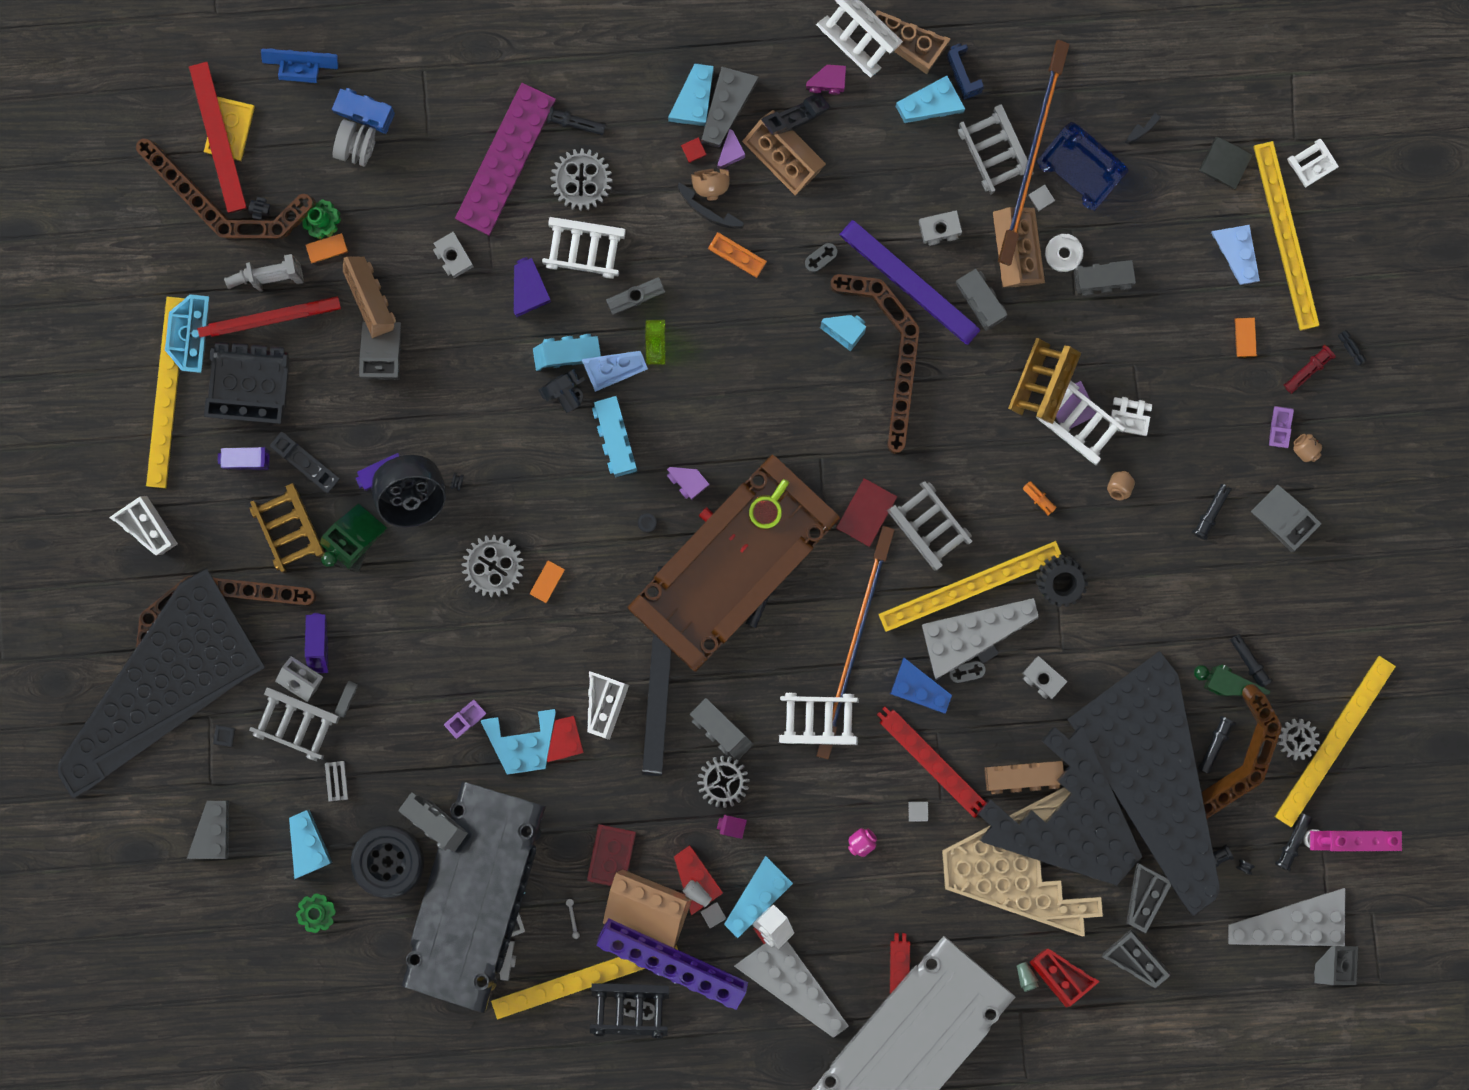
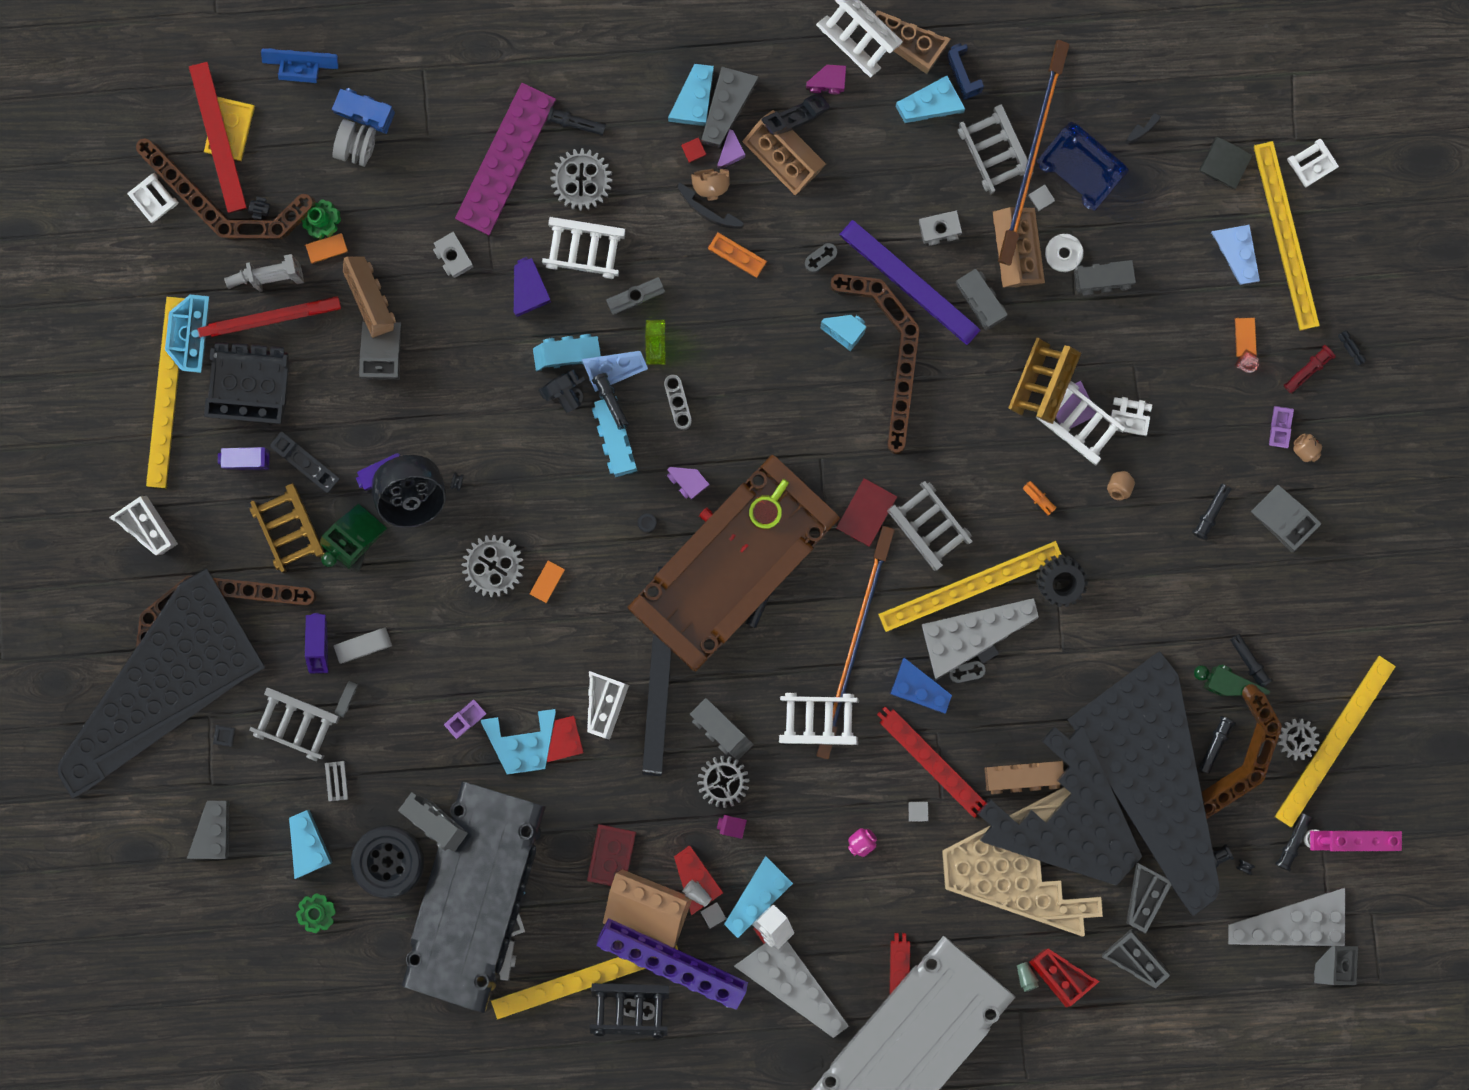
(148, 203): none -> white plate
(299, 679): light grey brick -> none
(362, 645): none -> light grey beam
(575, 935): light grey hinge -> none
(607, 393): none -> black pin
(677, 393): none -> light grey beam
(1054, 683): light grey brick -> none
(1248, 362): none -> clear red tile

